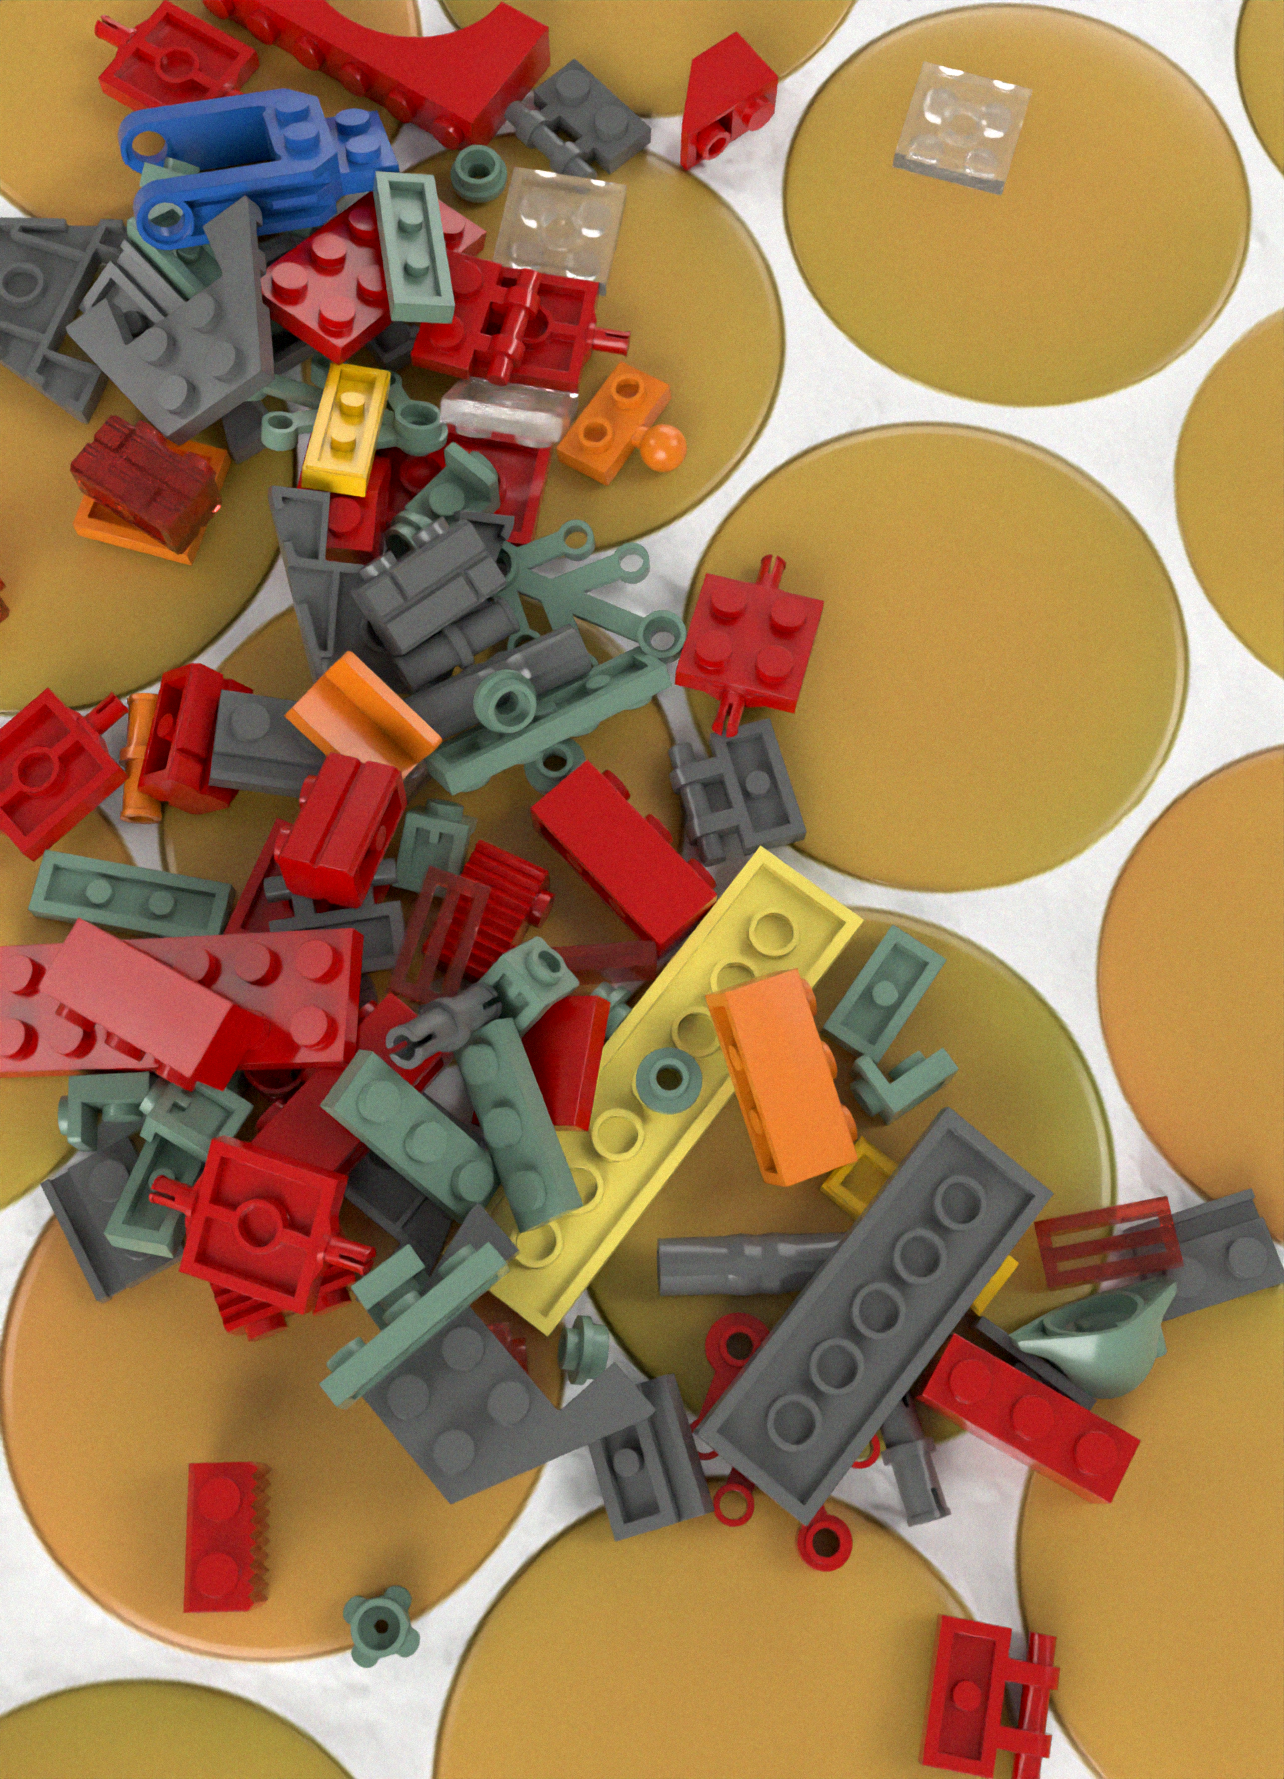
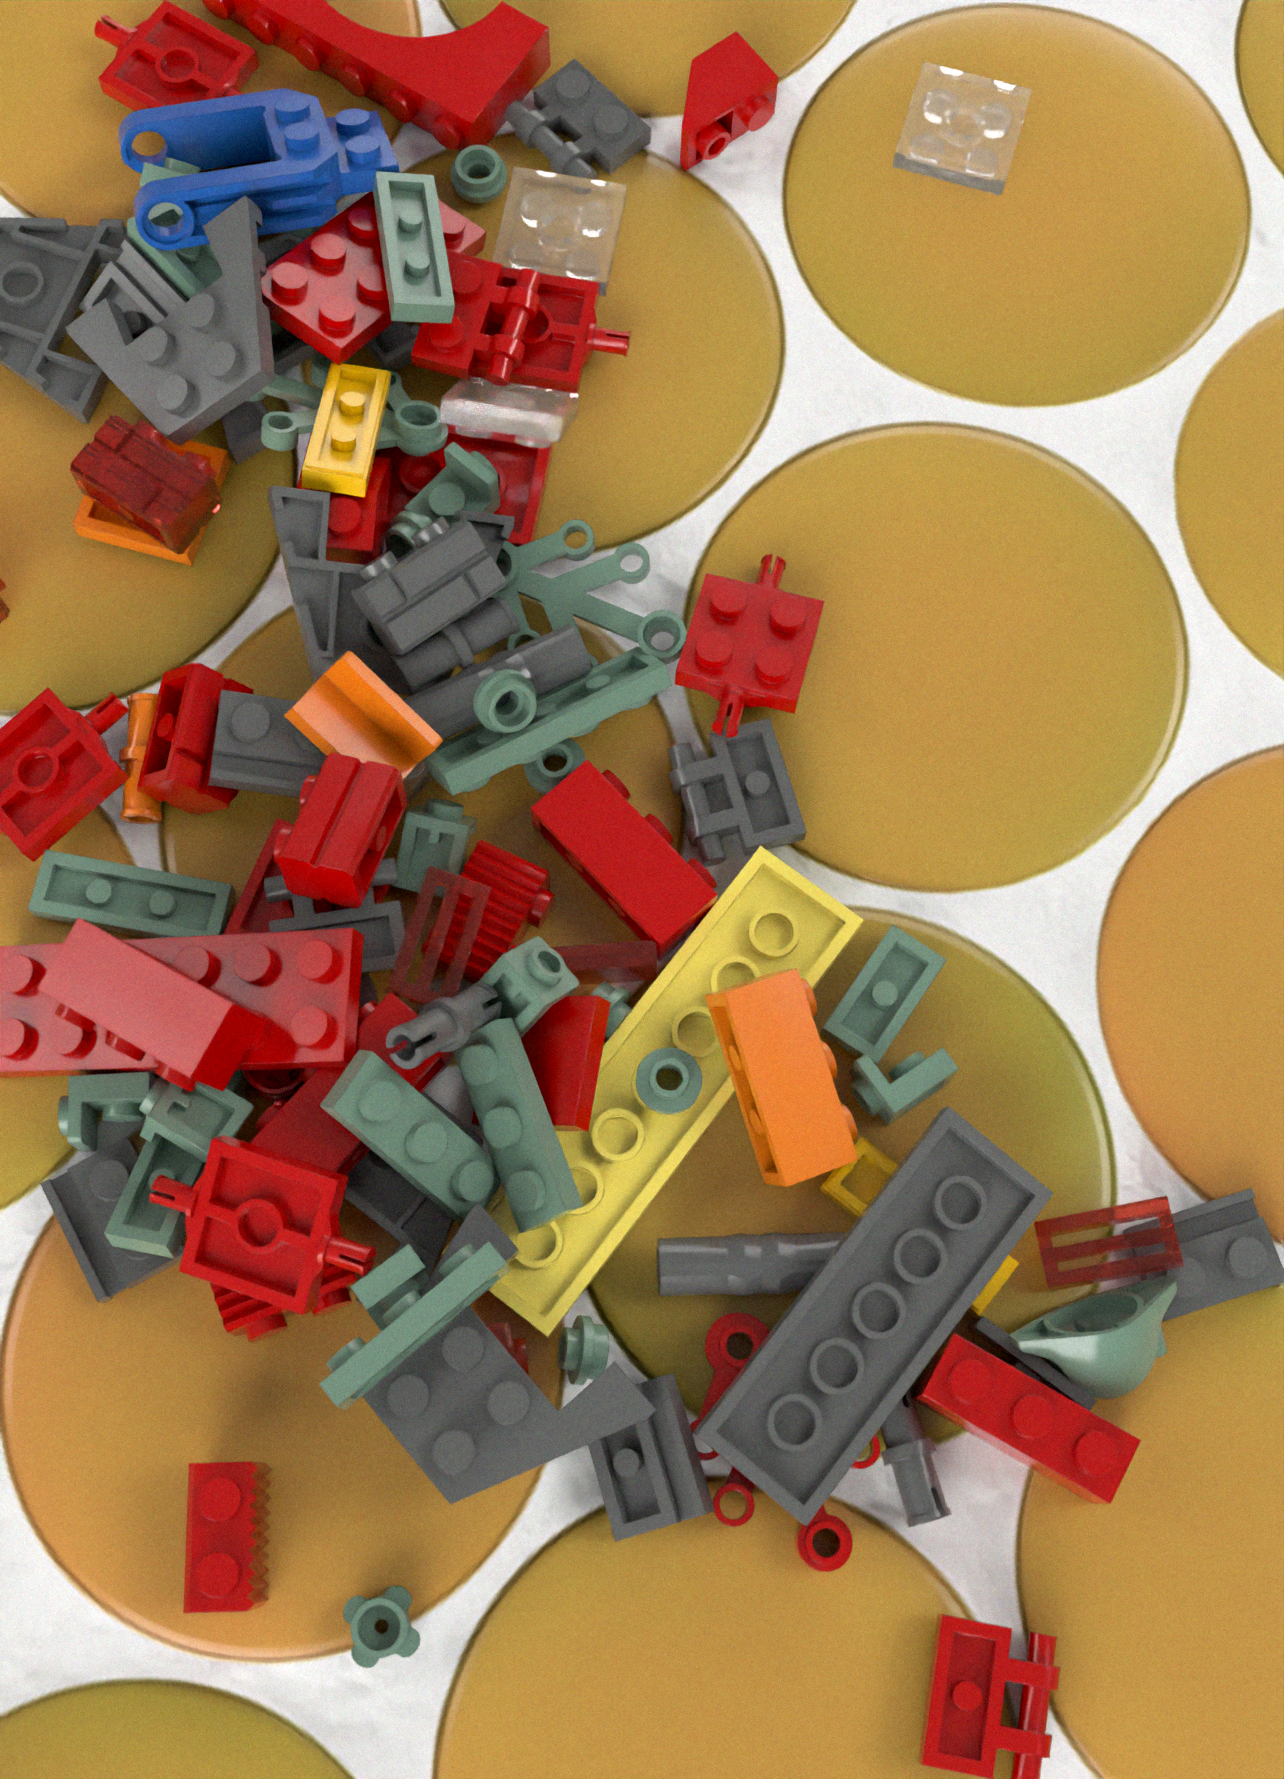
(619, 422): orange plate -> none

